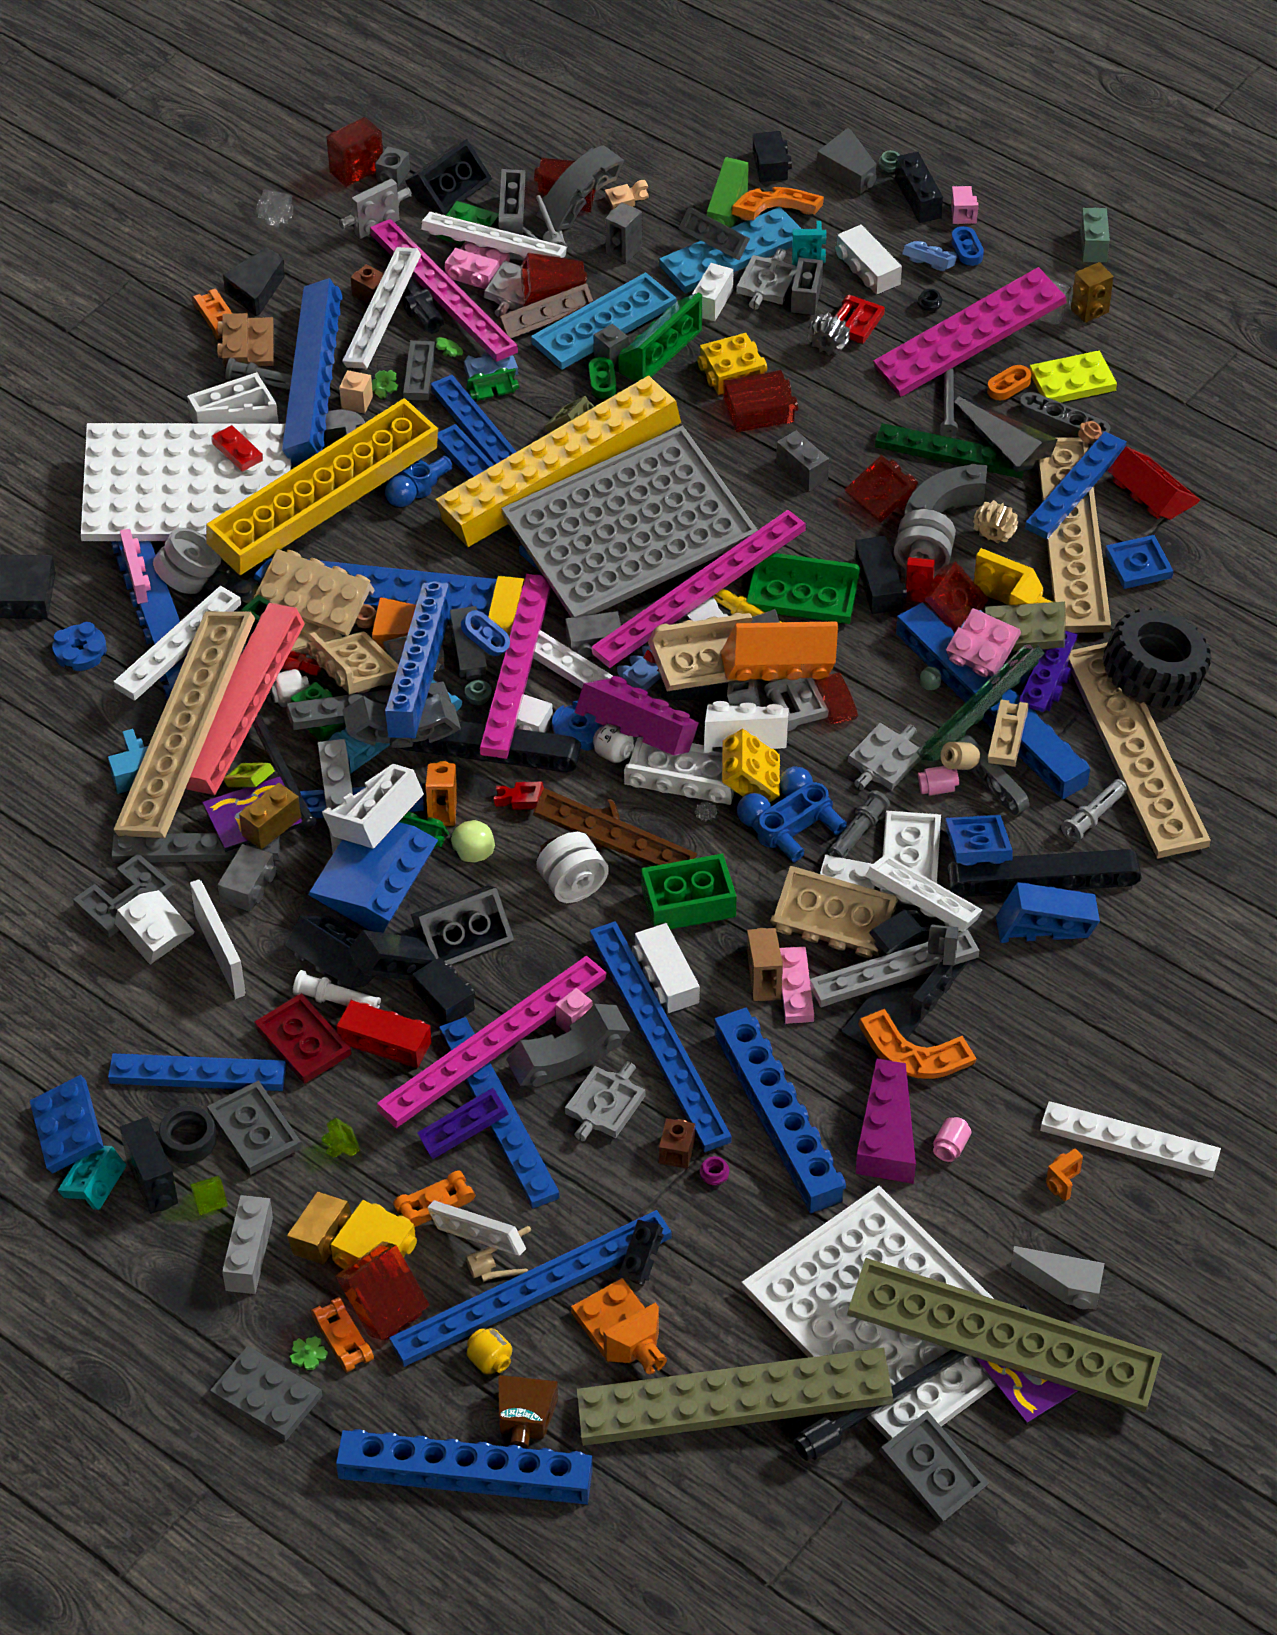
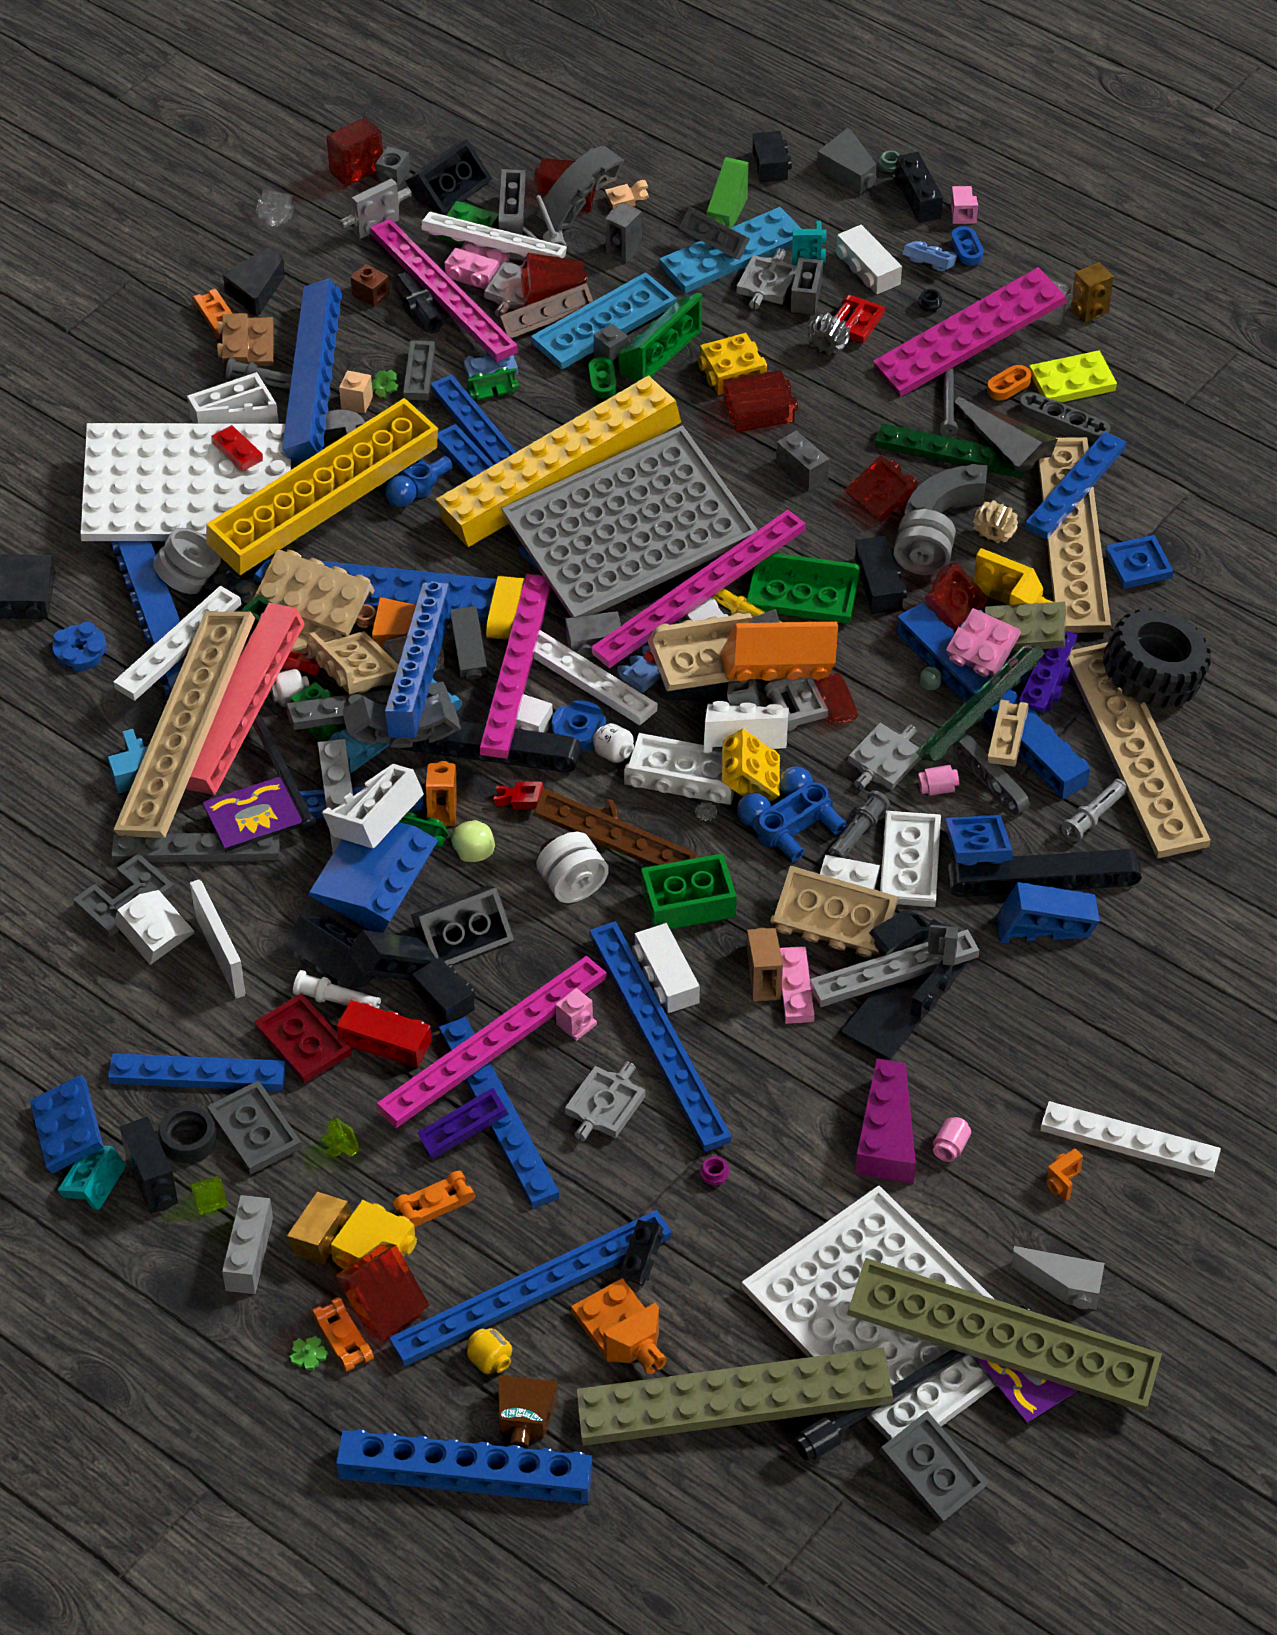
(135, 565): bright pink plate -> none
(246, 878): flat silver brick -> none
(248, 774): lime plate -> none
(266, 1393): dark grey plate -> none
(269, 815): pearl gold brick -> none
(381, 308): white plate -> none
(448, 346): bright green plant -> none
(476, 1228): white tile -> none
(478, 692): sand green plate -> none
(482, 1262): tan plant -> none
(485, 632): blue plate -> none
(553, 1058): dark grey brick -> none
(568, 413): olive bracket -> none
(637, 714): magenta wedge -> none
(677, 1143): copper brick -> none
(715, 289): white brick -> none
(743, 1046): blue brick -> none
(756, 201): orange plate -> none
(919, 576): red plate -> none
(920, 1061): orange plate -> none
(922, 892): white plate -> none
(960, 755): tan brick -> none
(1089, 432): nougat plate -> none
(1094, 235): sand green brick -> none
(1151, 484): red slope -> none

